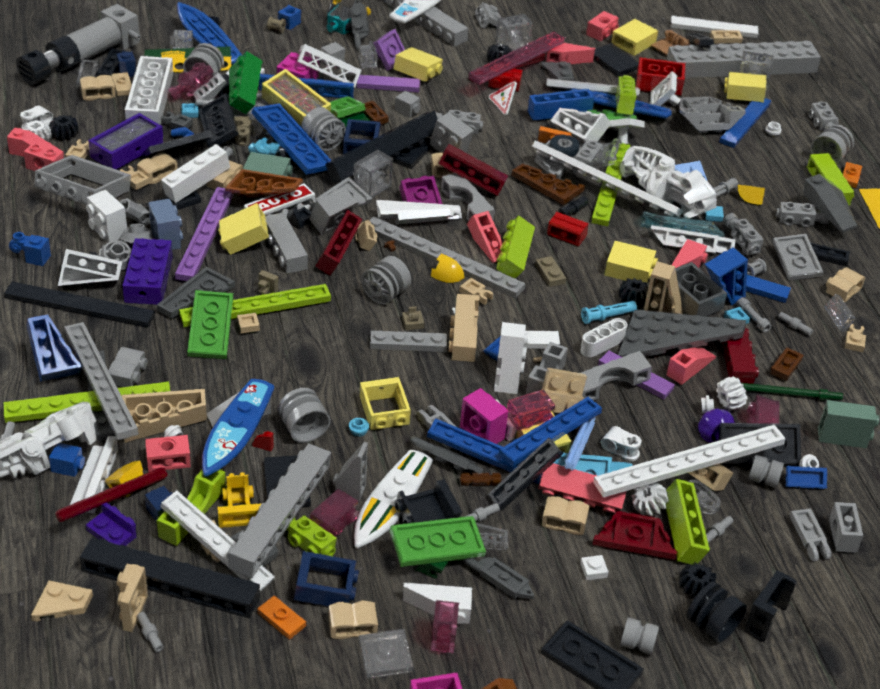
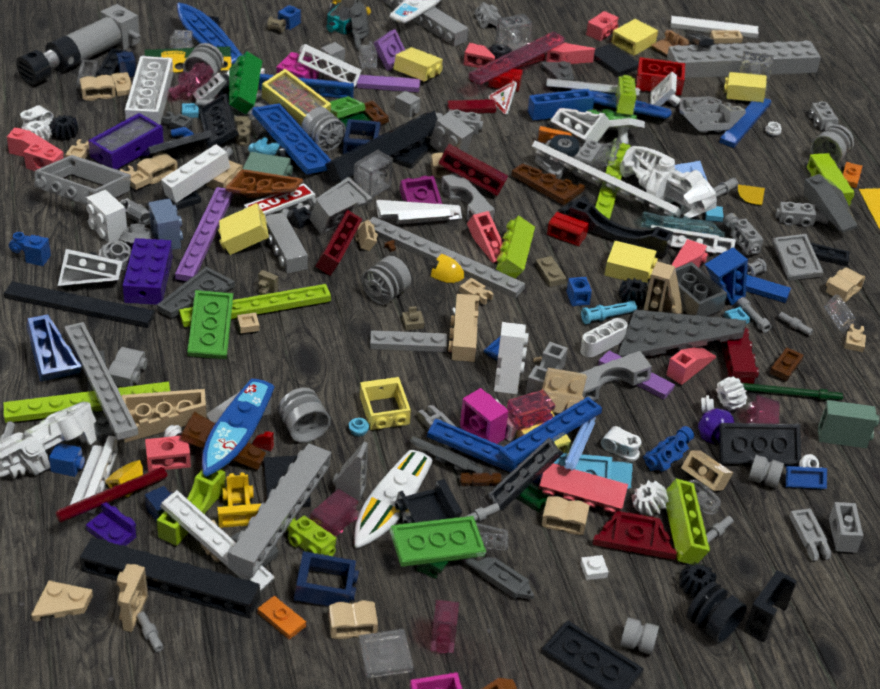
(198, 430): none -> reddish brown wing
(425, 596): white slope -> none
(475, 106): none -> dark red tile
(477, 56): none -> coral slope
(533, 498): none -> dark green tile
(541, 339): white tile -> none
(579, 291): none -> blue brick
(652, 238): none -> black arch
(669, 450): none -> blue brick
(688, 461): white plate -> none

